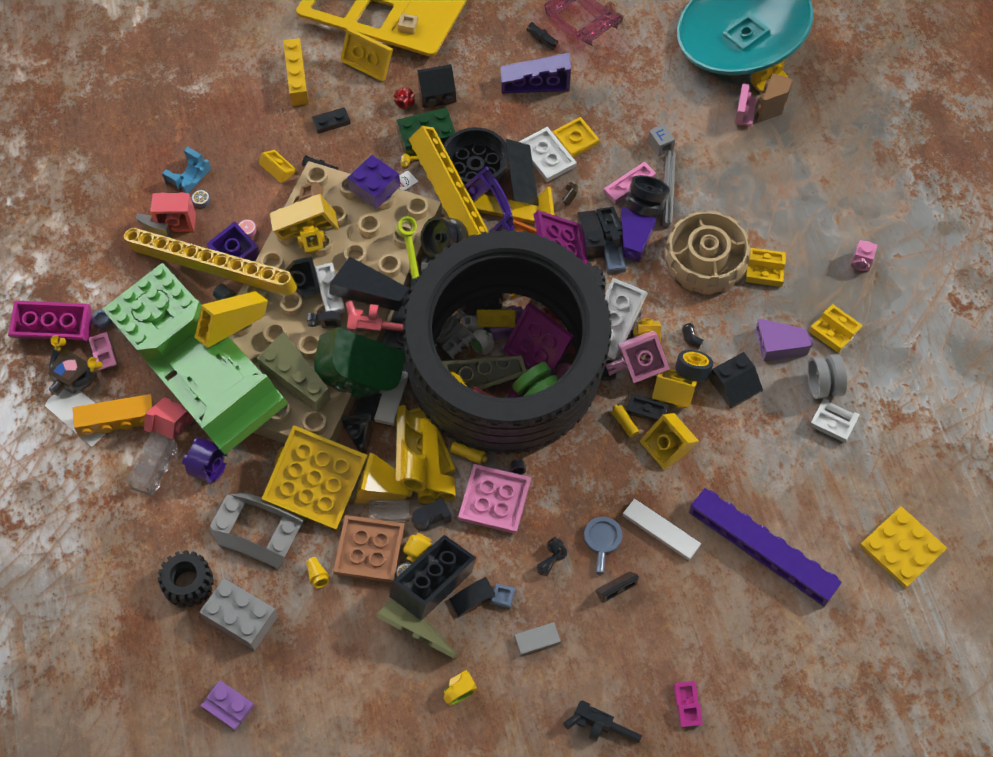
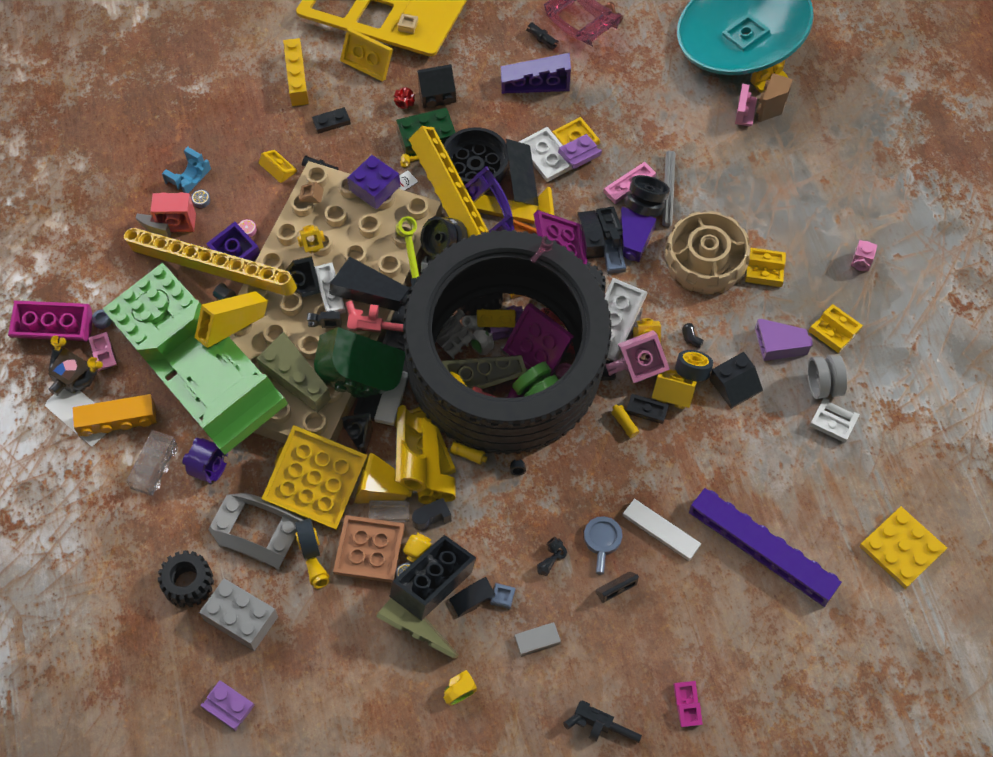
(167, 418): coral hips -> none
(307, 539): none -> black wheel
(312, 211): yellow wedge -> none
(494, 499): bright pink plate -> none
(543, 247): none -> clear pink hand
(571, 194): dark brown arm -> none
(579, 151): none -> medium lavender plate
(661, 140): light grey brick -> none
(668, 440): yellow slope -> none

